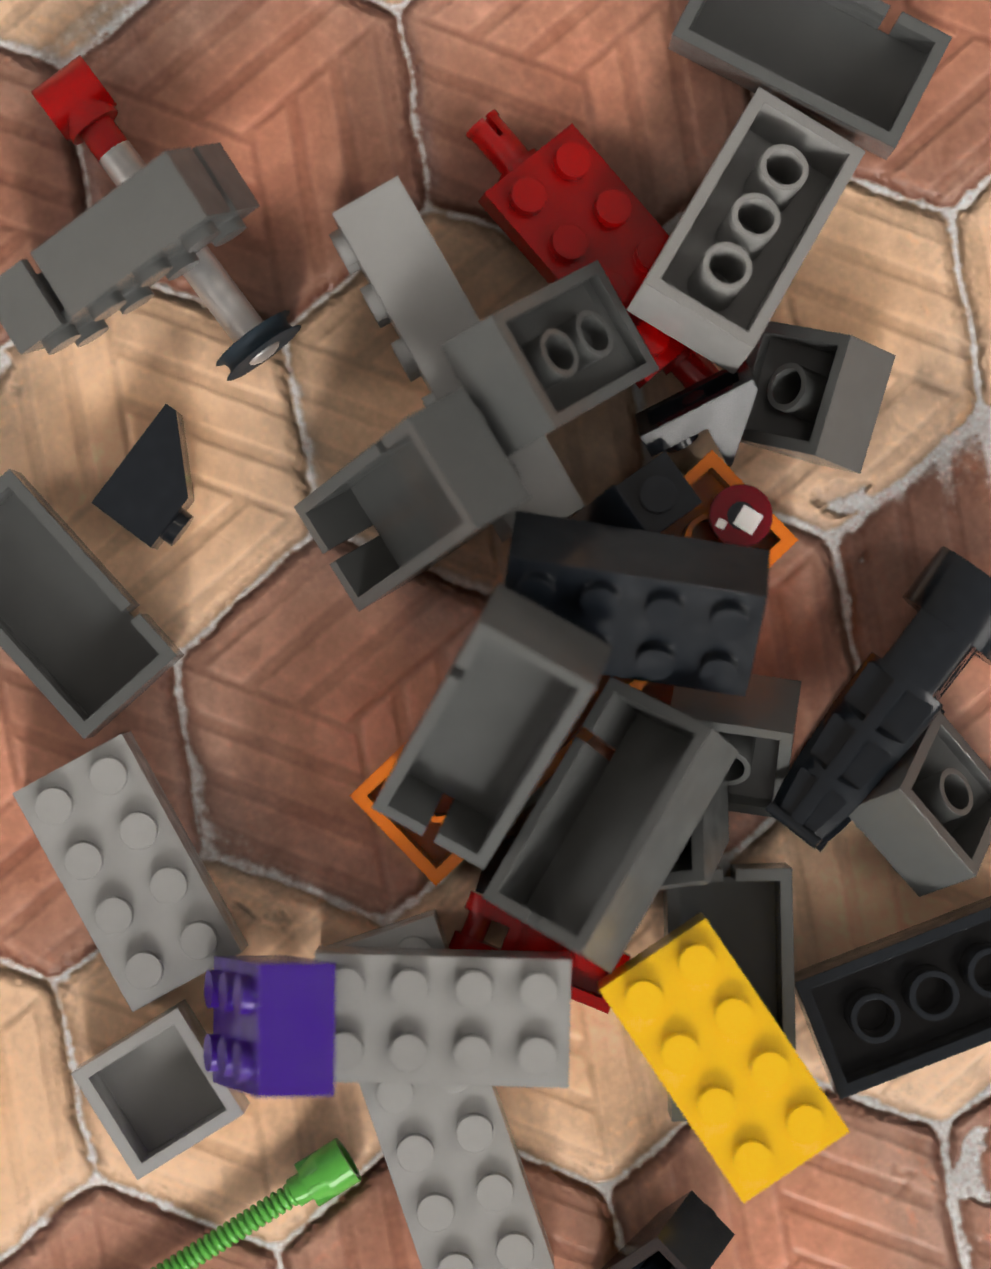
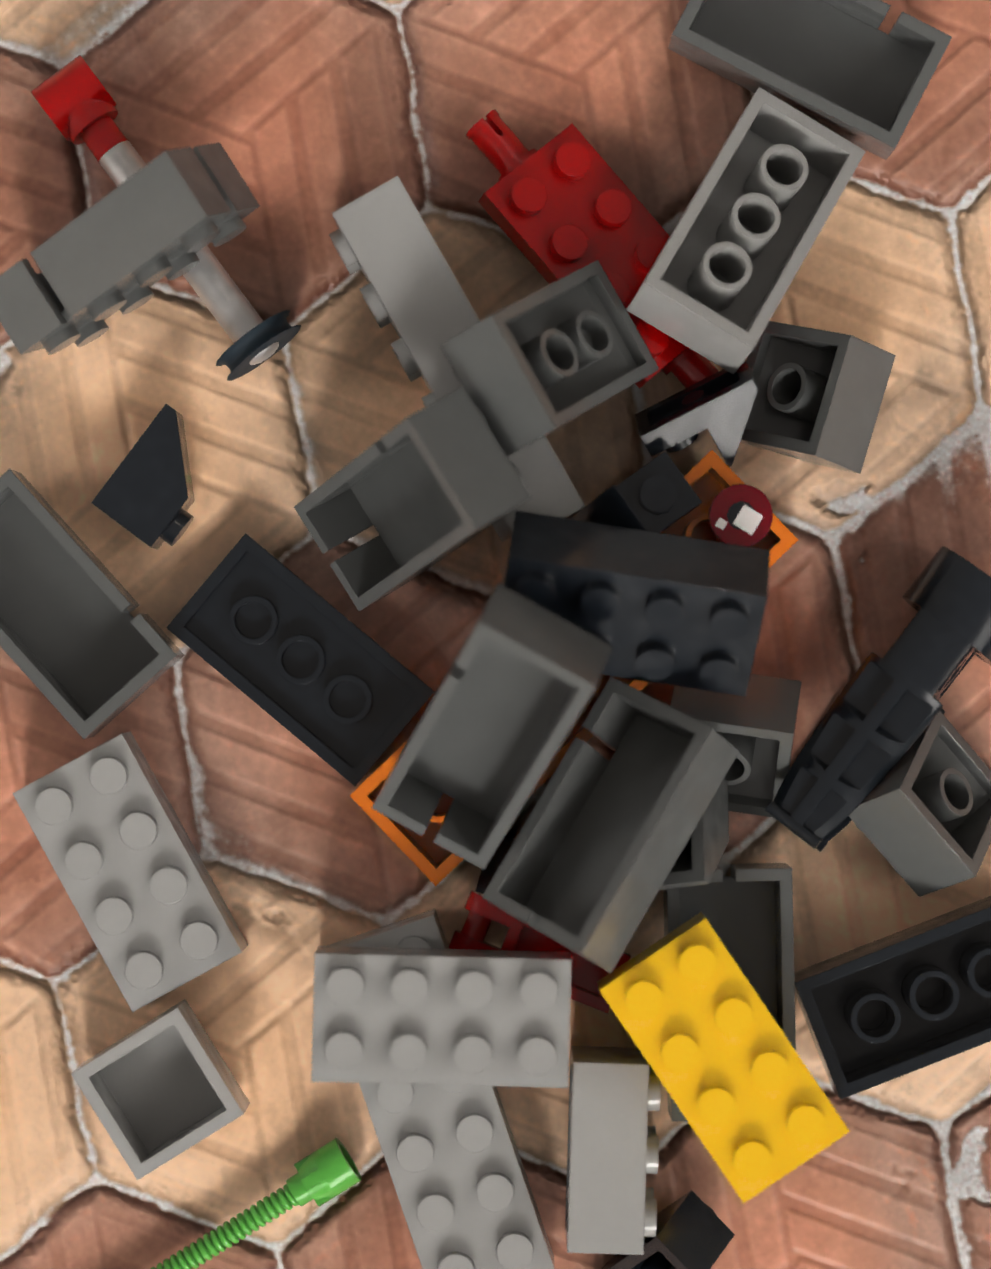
(272, 1025): dark purple brick -> none
(300, 659): none -> black plate
(610, 1151): none -> light grey brick

